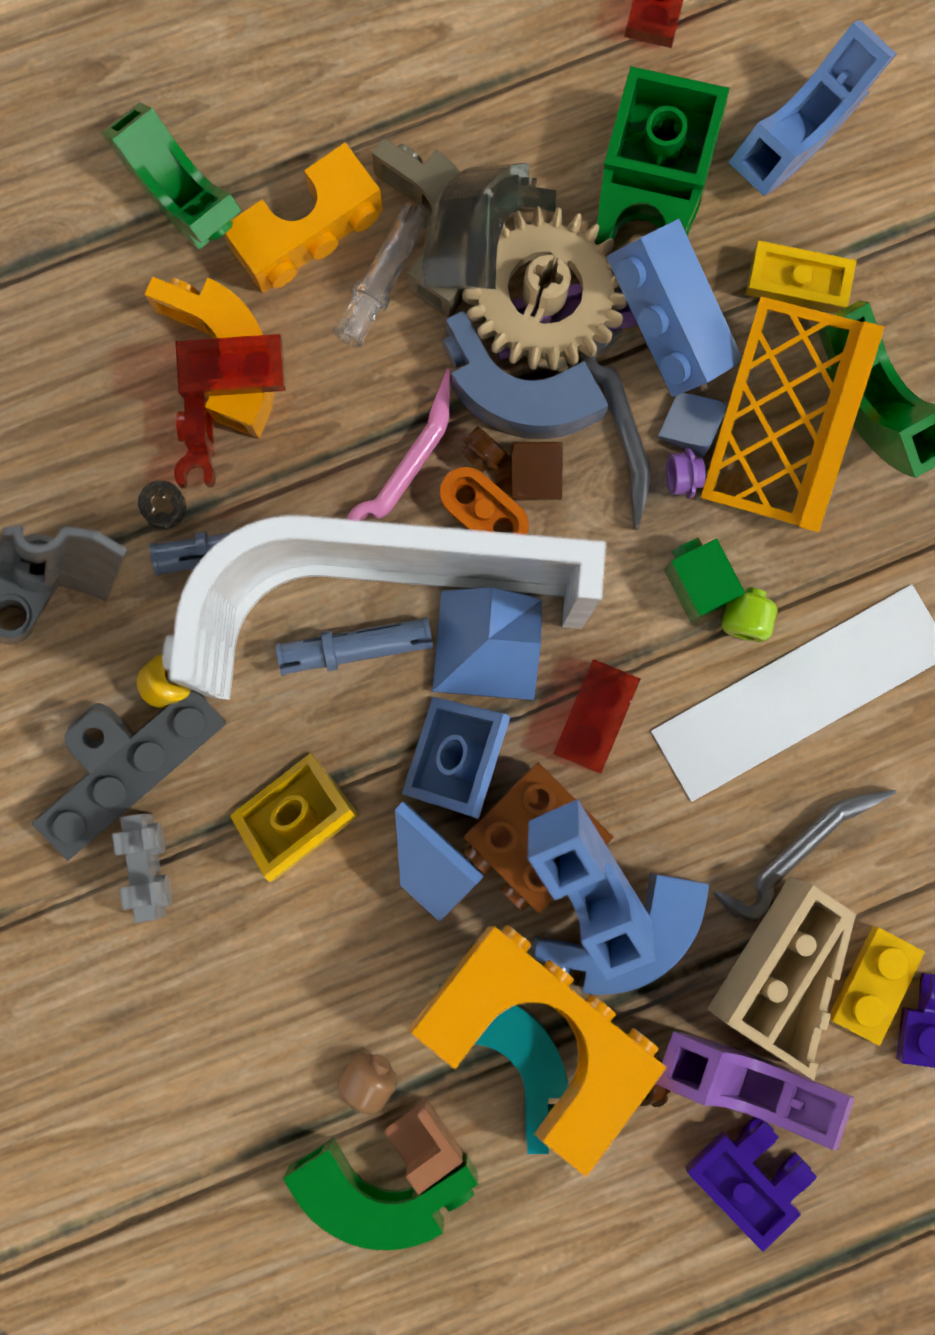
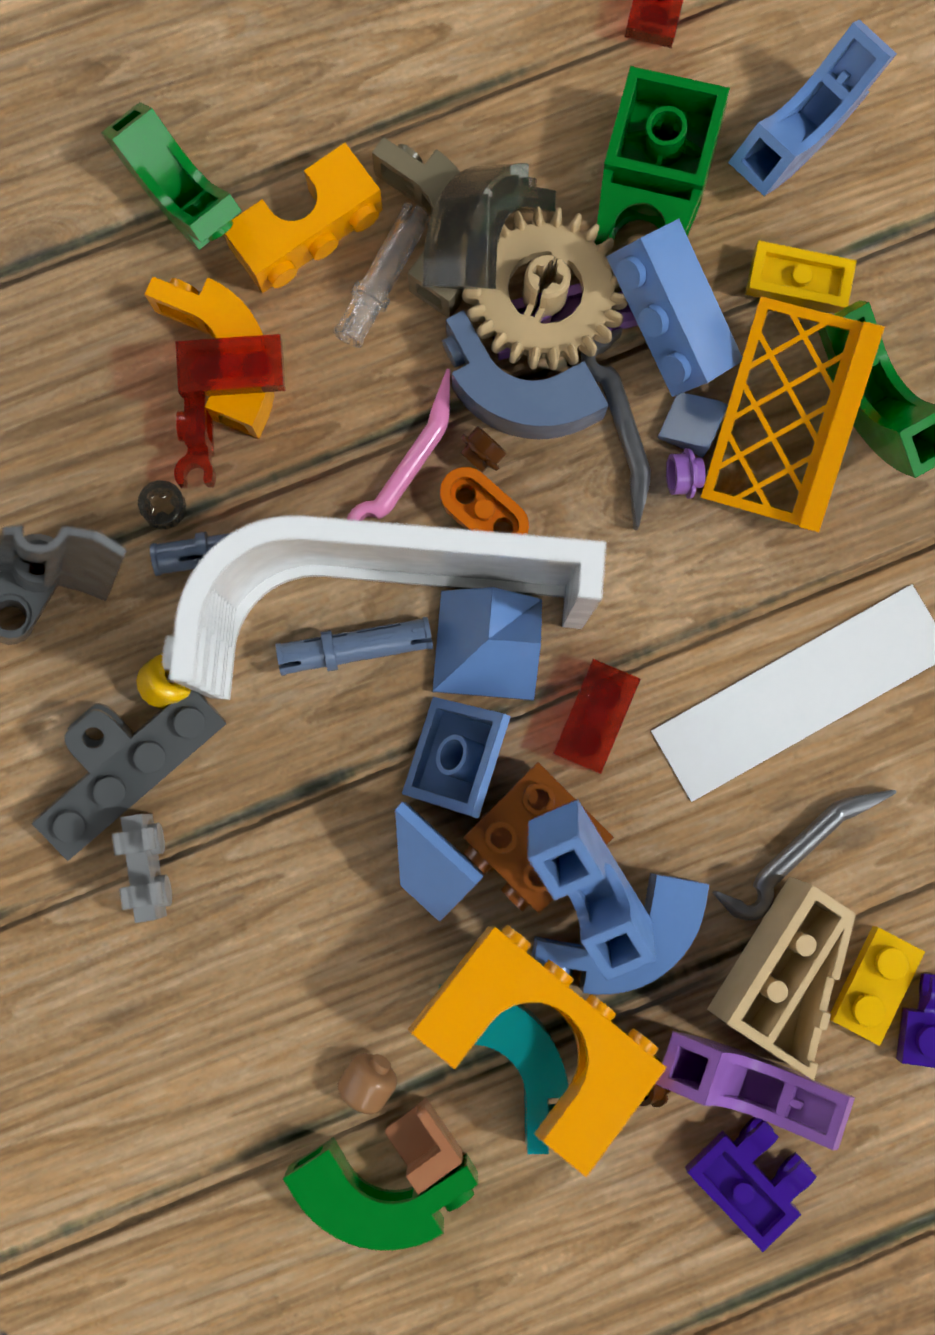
(293, 817): yellow slope -> none
(536, 471): reddish brown slope -> none
(702, 578): green brick -> none
(750, 616): lime piece -> none

